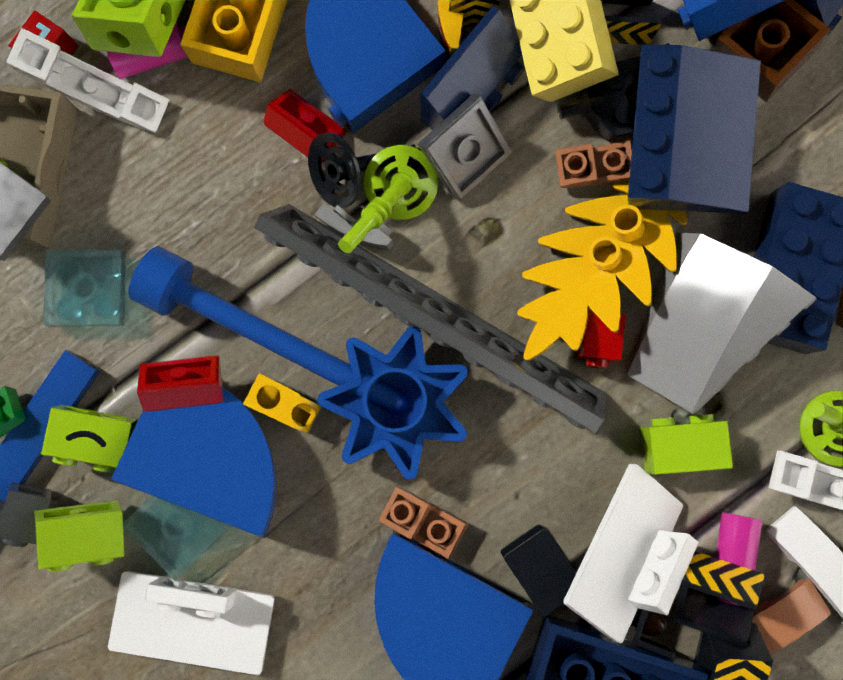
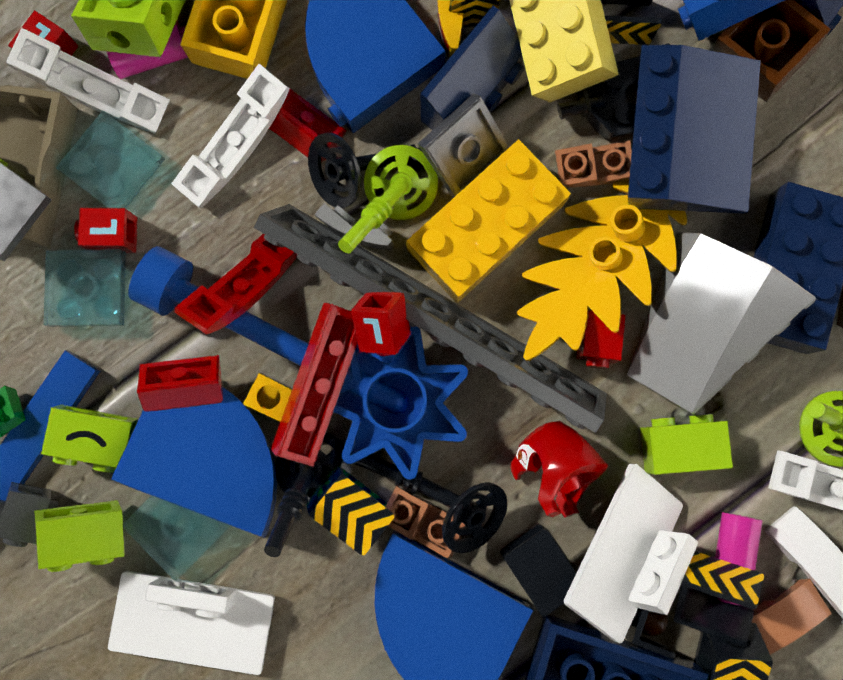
(106, 229): none -> red brick
(110, 162): none -> clear light blue plate
(235, 139): none -> white slope
(237, 289): none -> red slope
(296, 486): none -> black dish
(317, 386): none -> red slope
(349, 510): none -> piece
(381, 323): none -> red brick
(462, 506): none -> black dish
(487, 221): none -> yellow brick
(566, 462): none -> red piece

